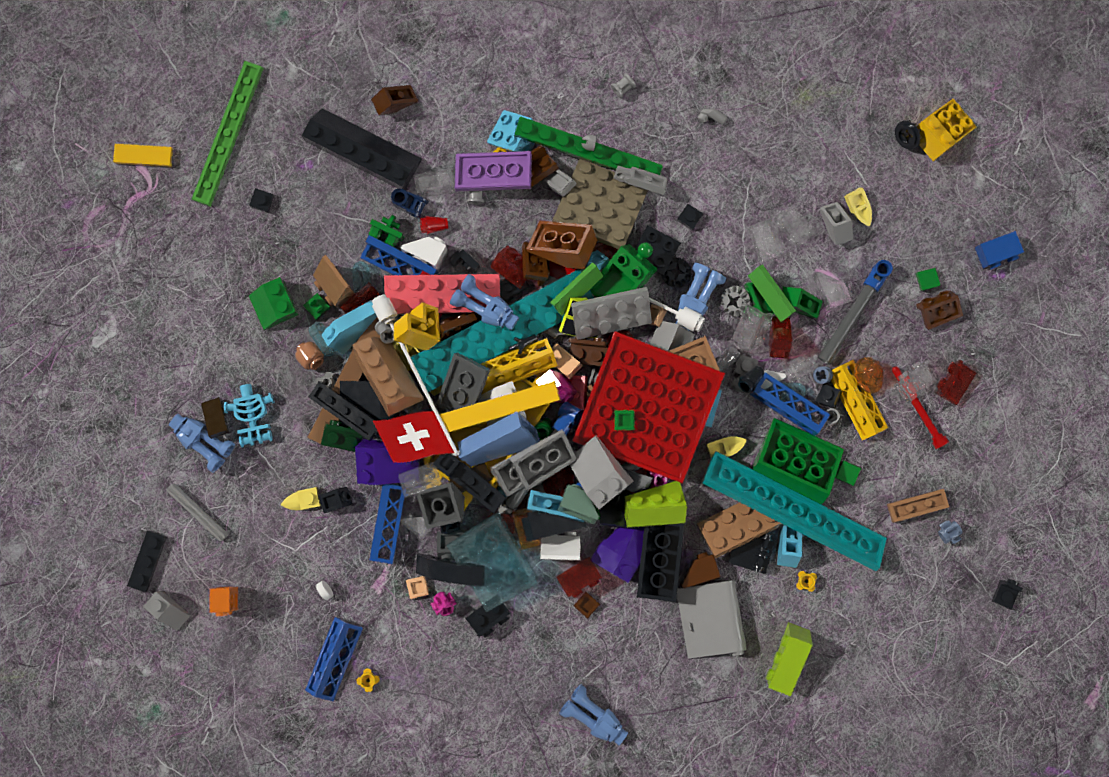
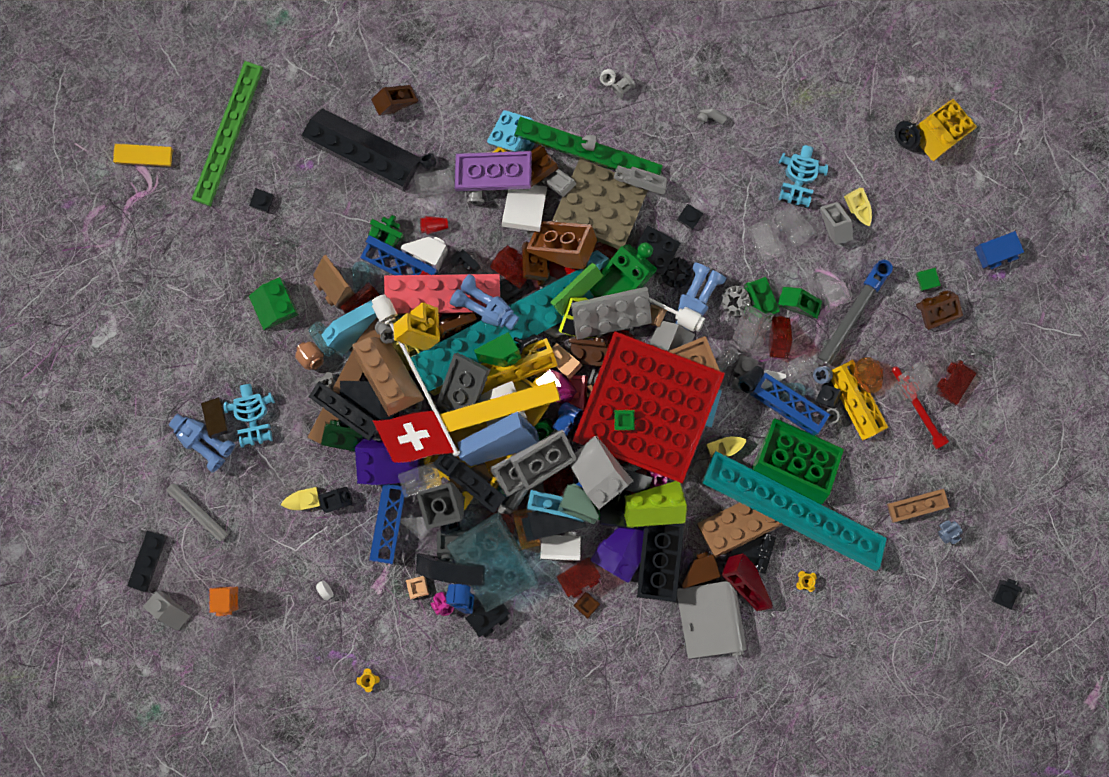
(316, 306): green tile -> none
(330, 658): blue fence -> none
(412, 204): dark blue piece -> none
(428, 160): none -> black hinge
(460, 598): none -> blue plate
(499, 352): none -> green slope
(524, 208): none -> white tile
(604, 75): none -> white hinge
(604, 727): medium blue piece -> none
(746, 580): none -> dark red slope
(771, 293): bright green tile -> none
(789, 547): medium azure slope -> none
(789, 659): lime wedge -> none
(798, 165): none -> medium azure piece
(848, 473): green tile -> none

